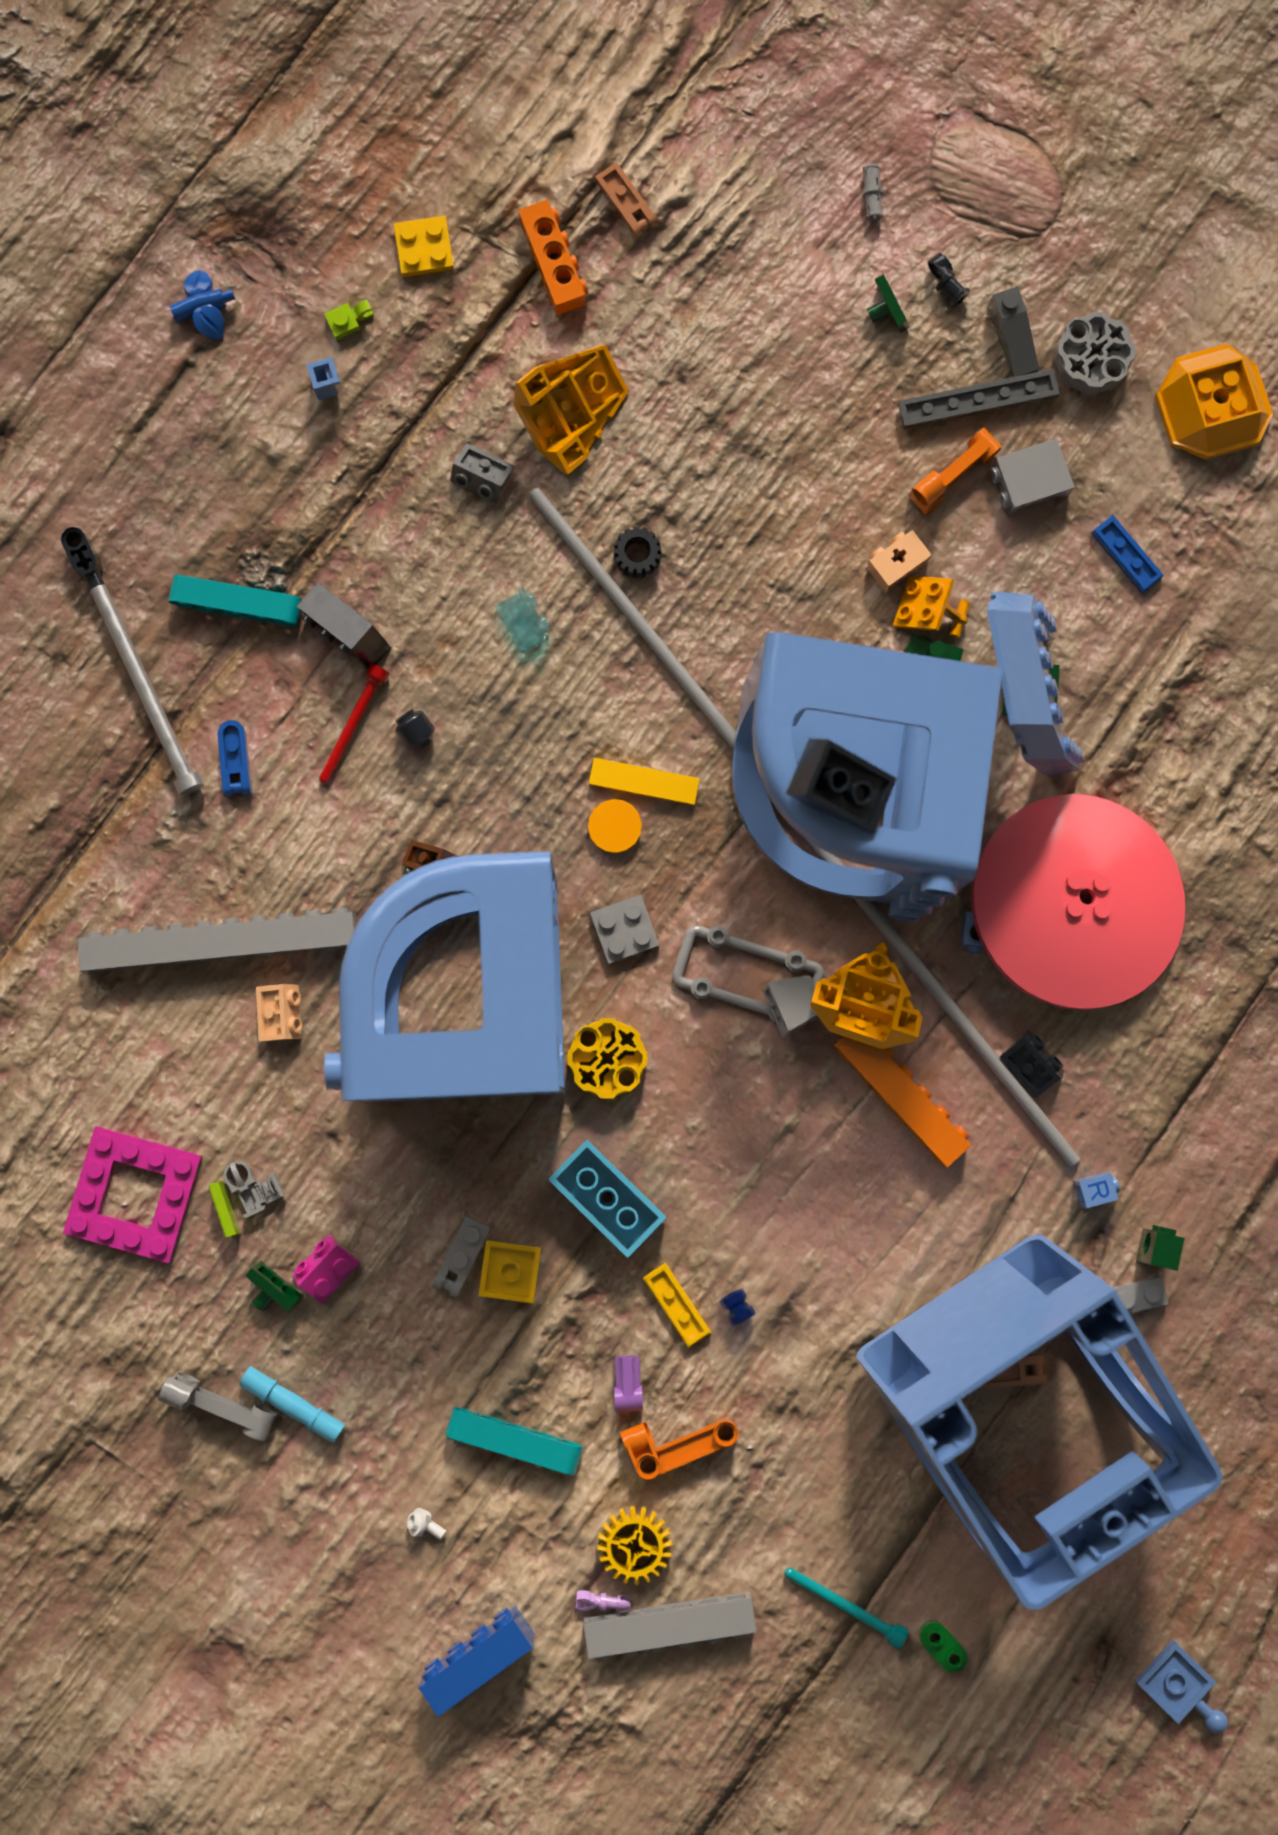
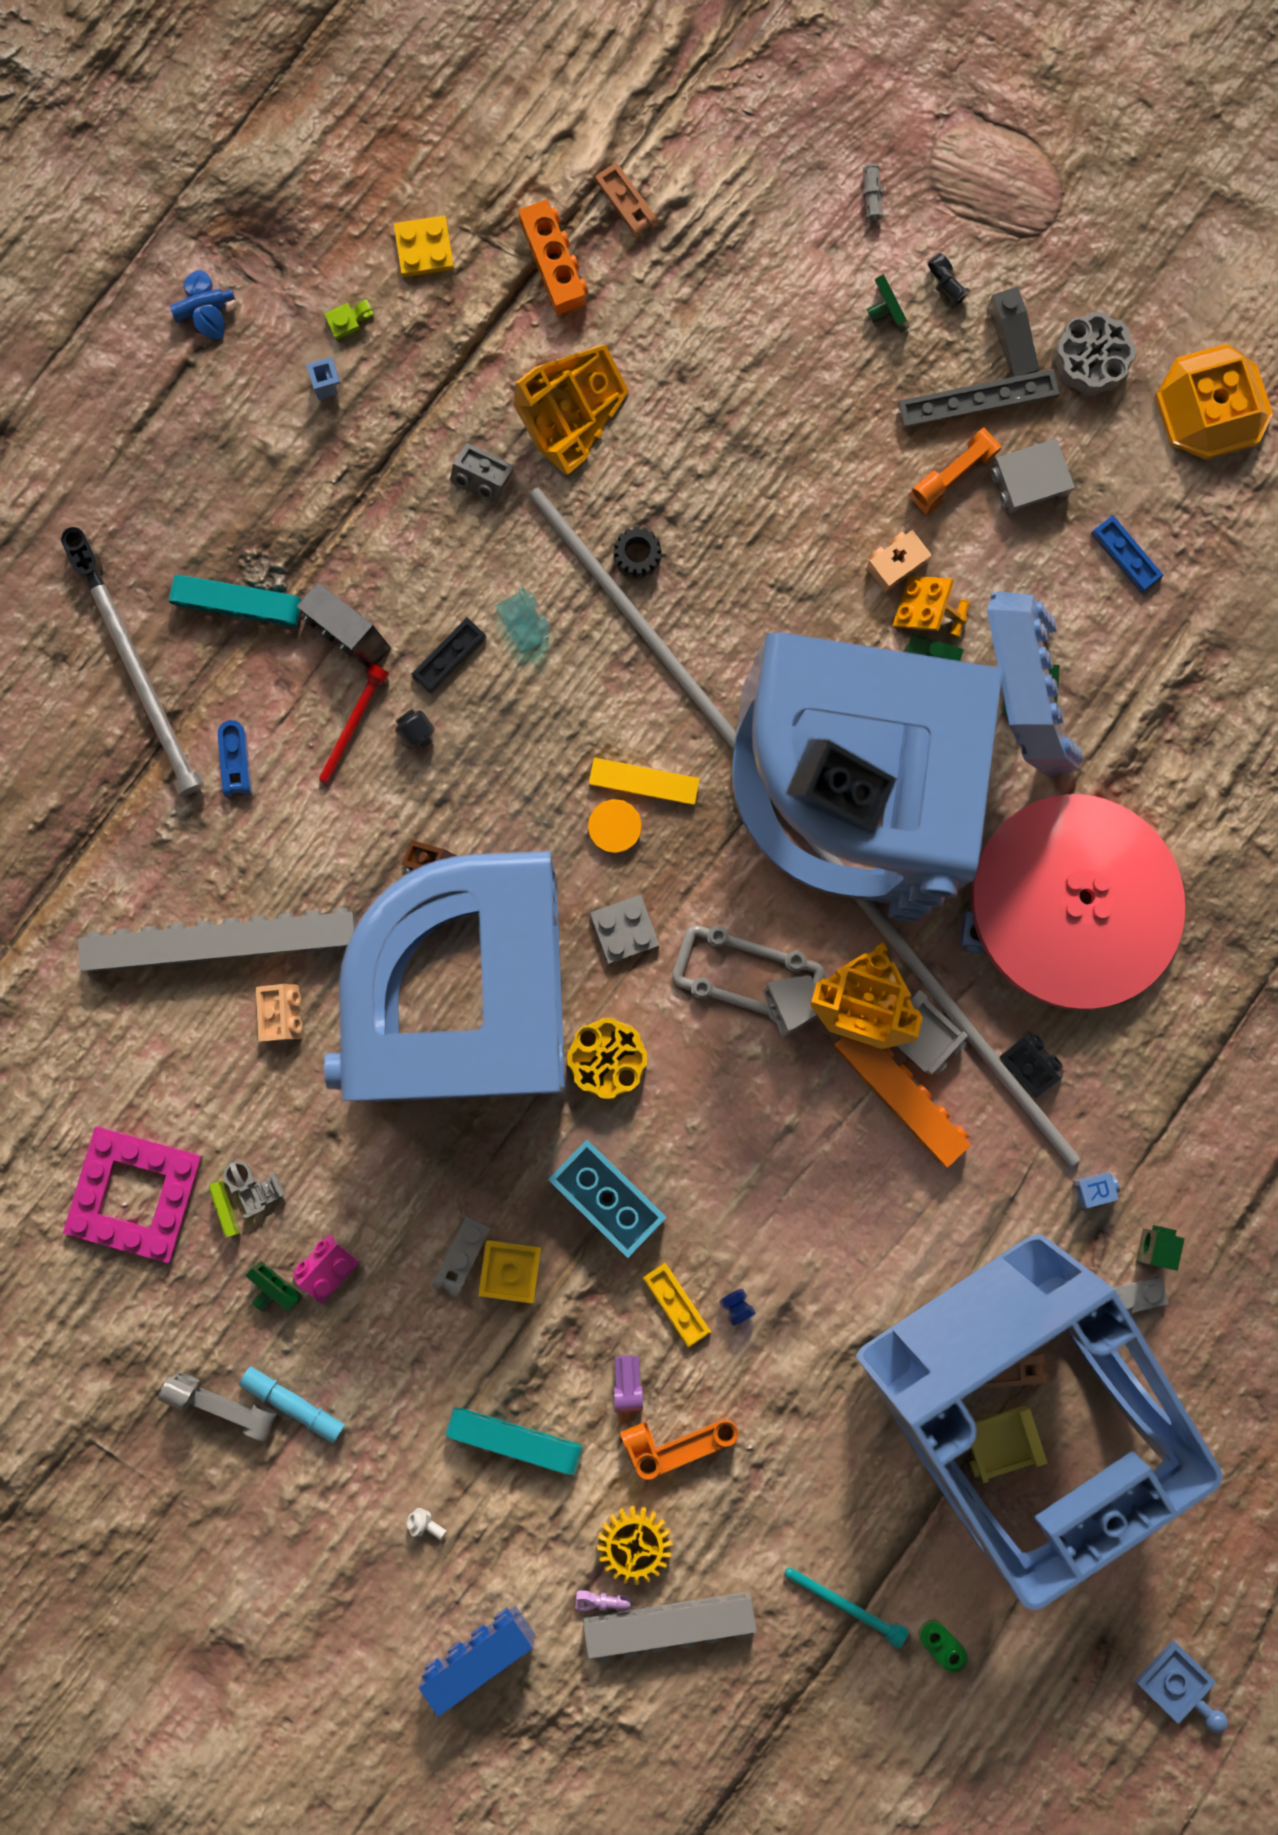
(449, 655): none -> black tile
(936, 1038): none -> light grey panel
(1005, 1444): none -> light yellow panel

